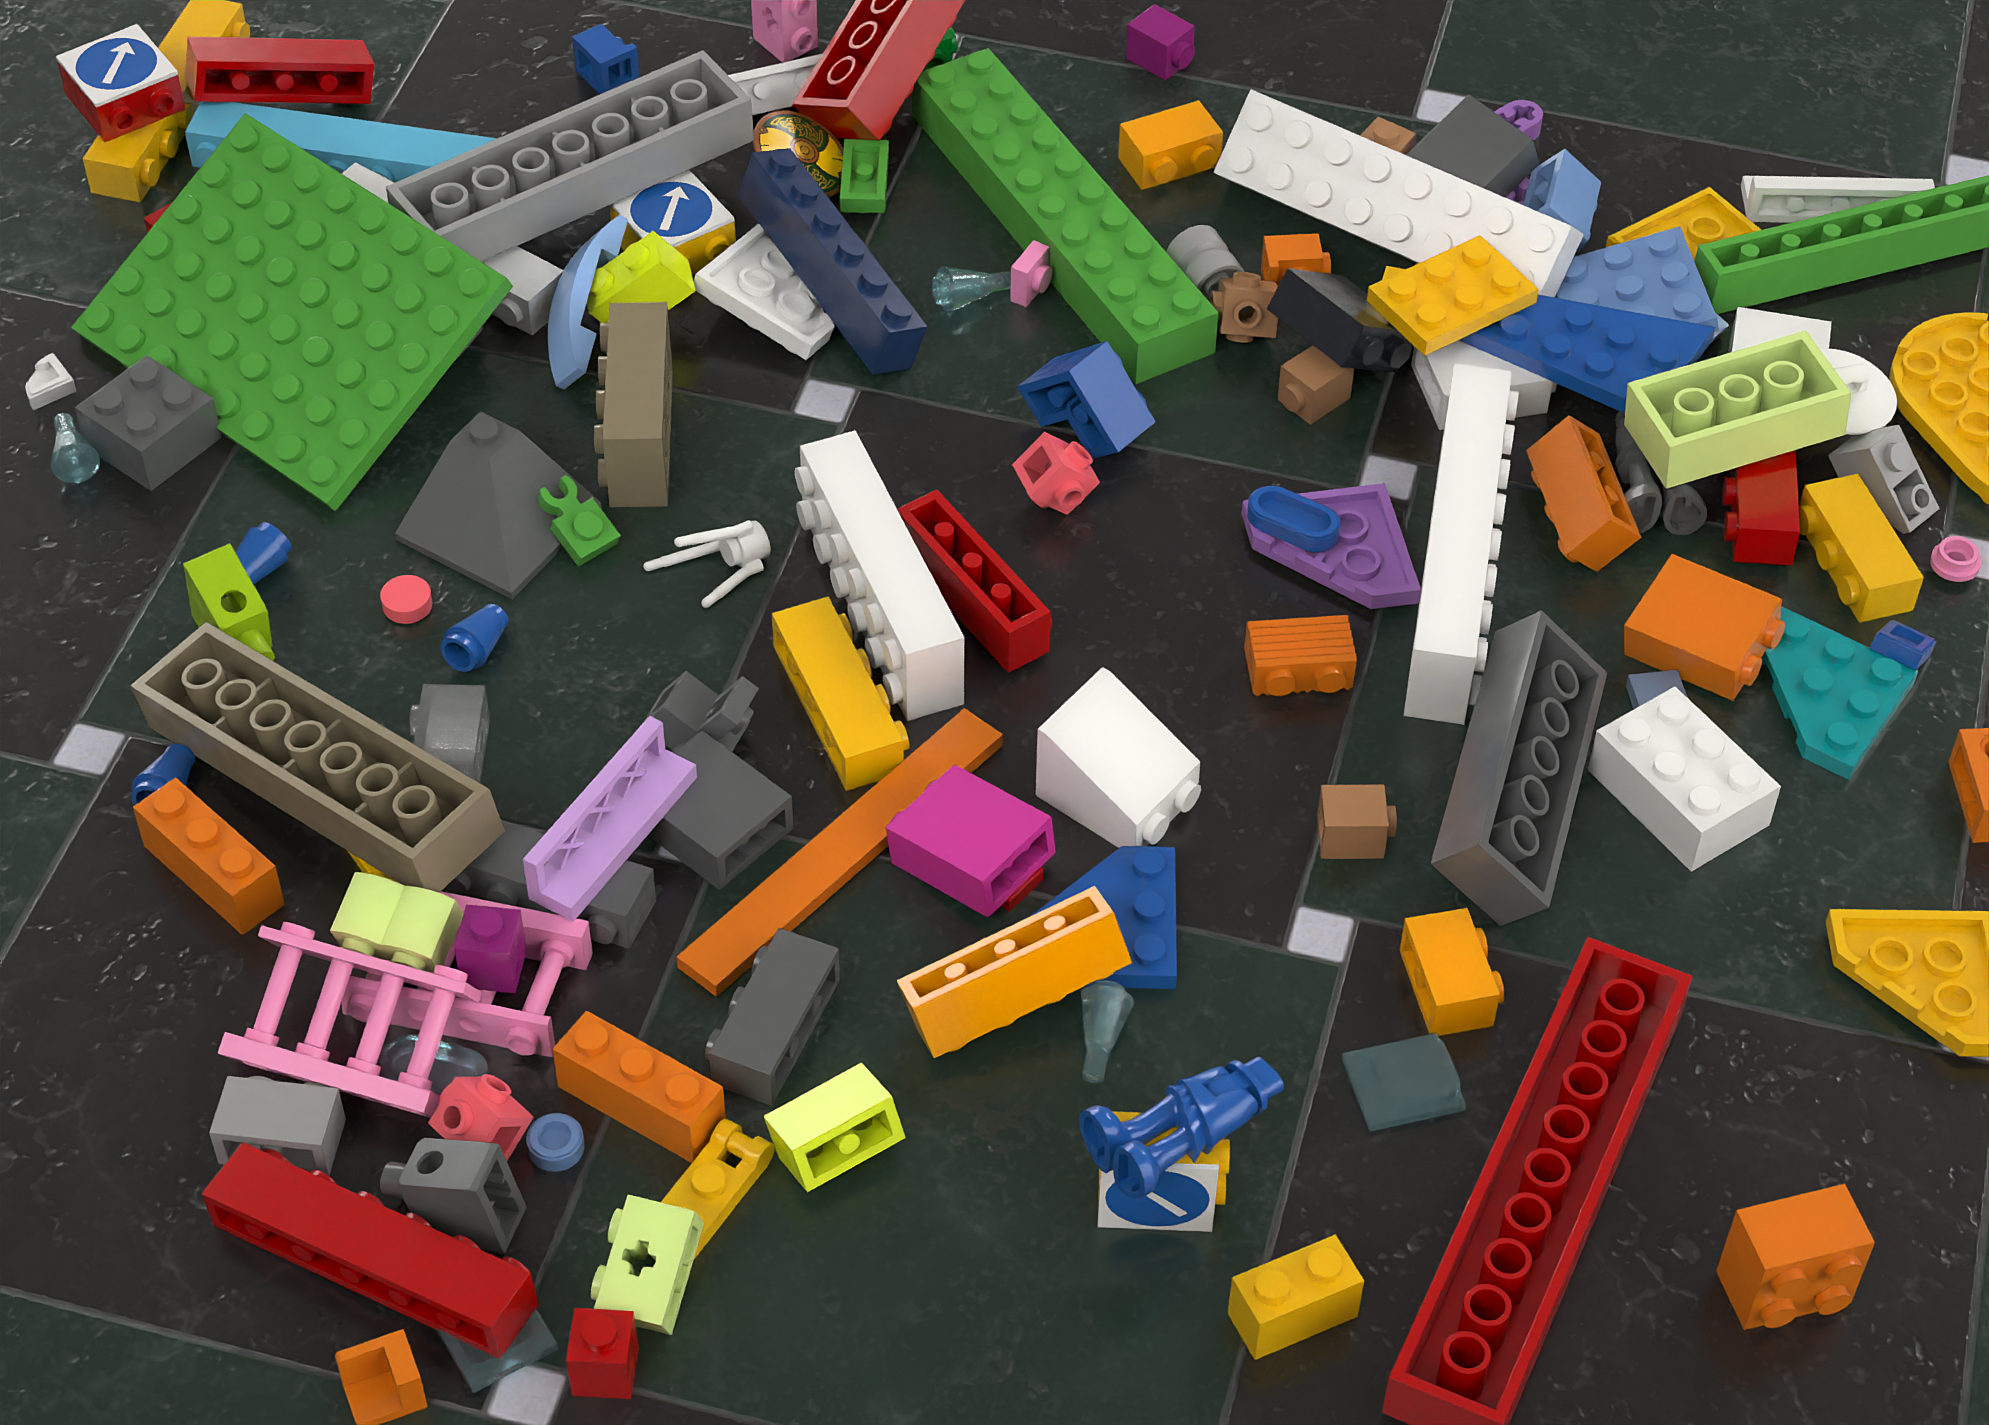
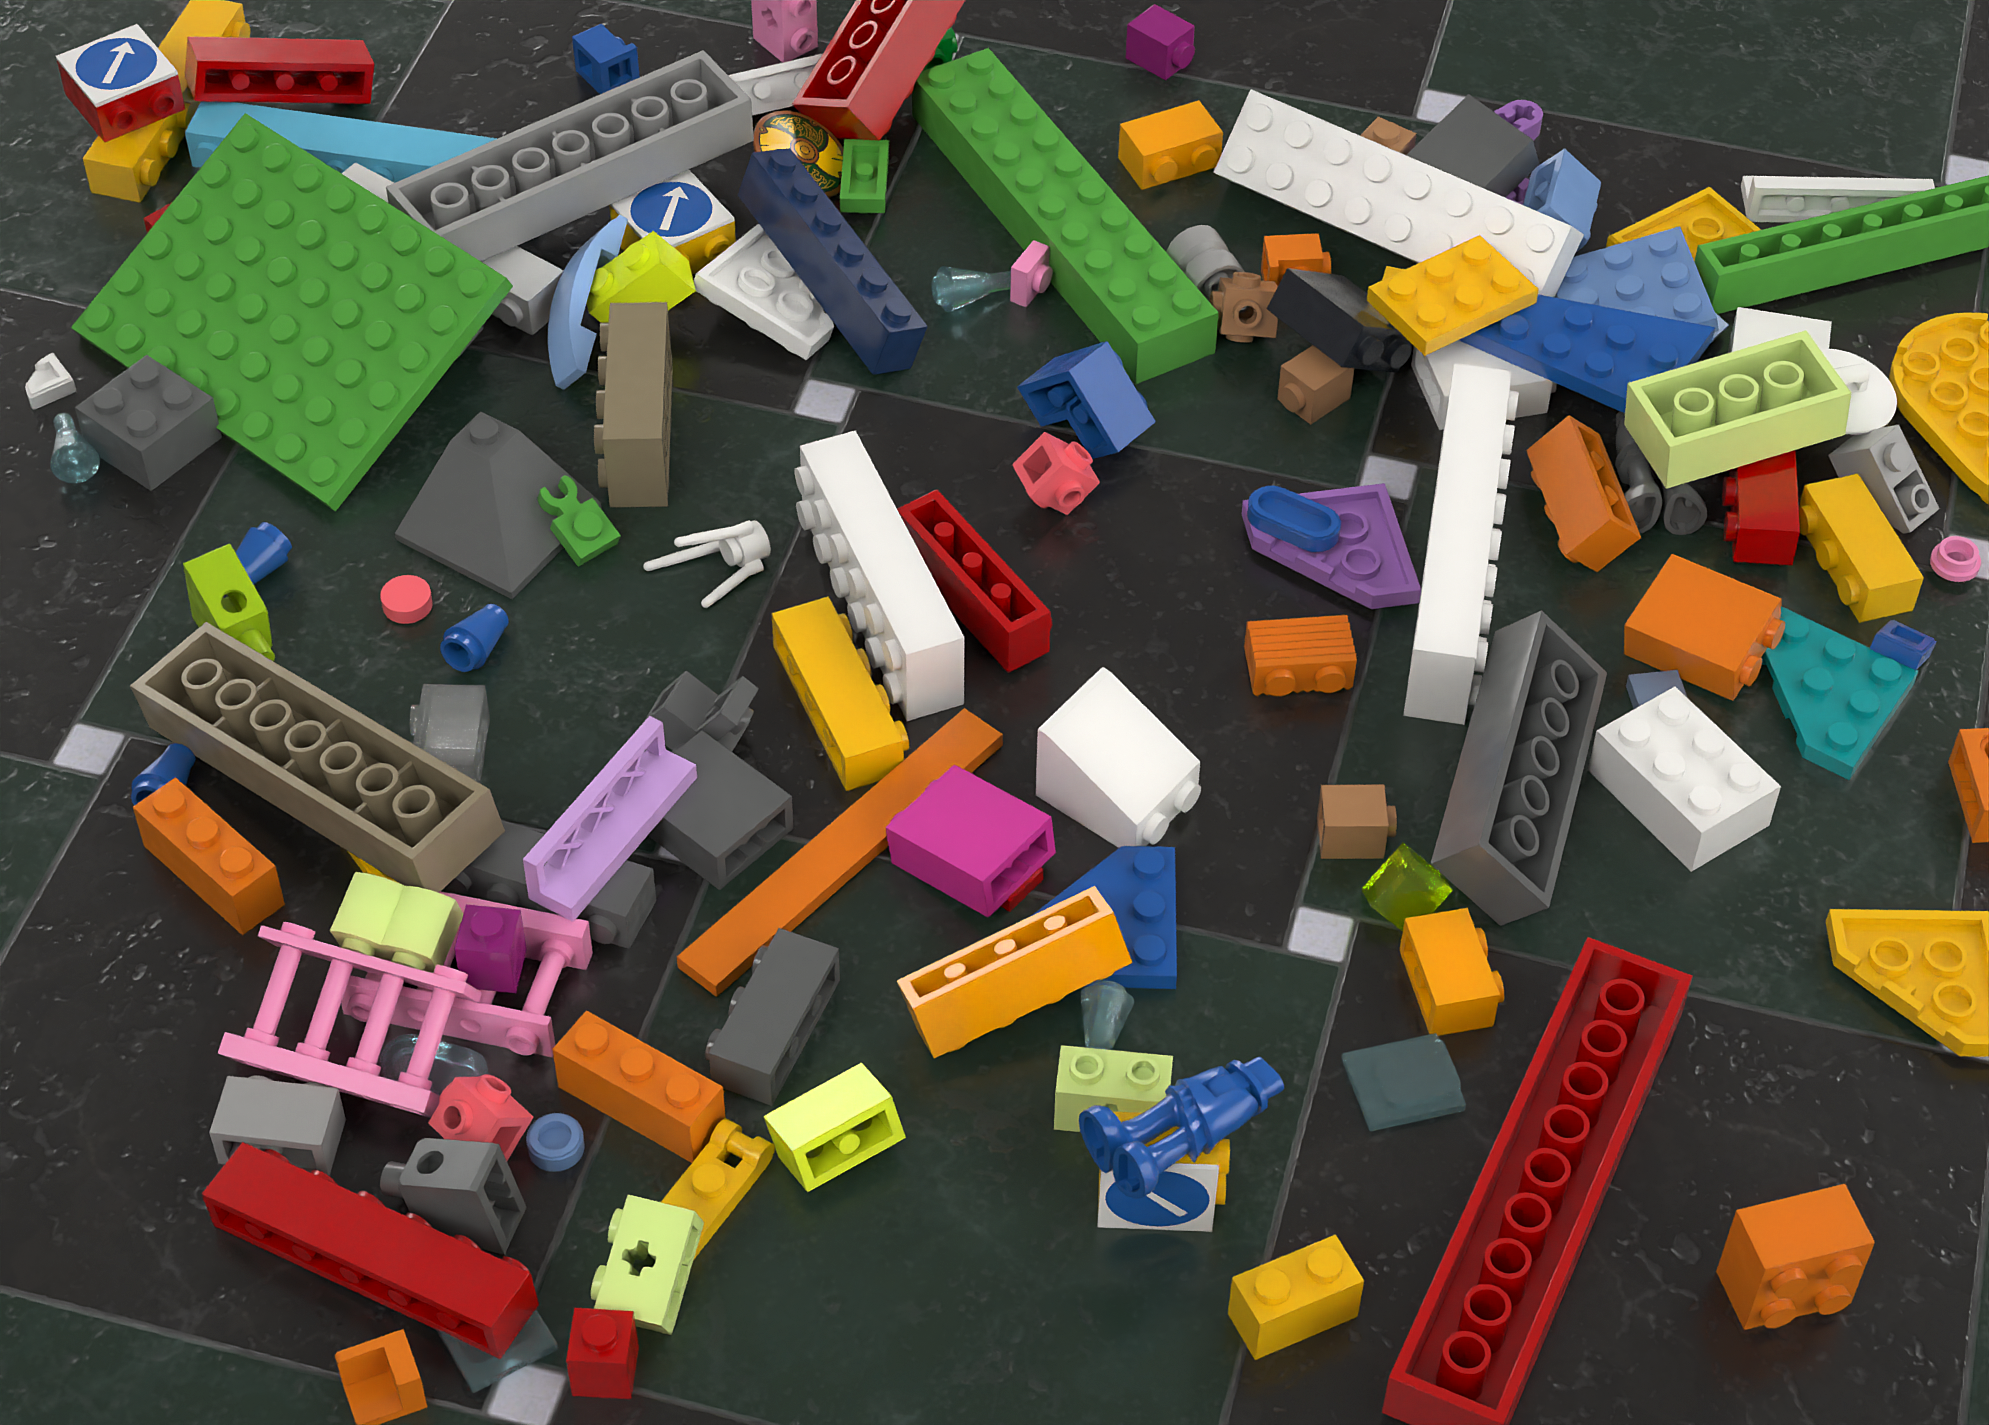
(1107, 1079): none -> yellowish green brick
(1406, 887): none -> clear neon green panel

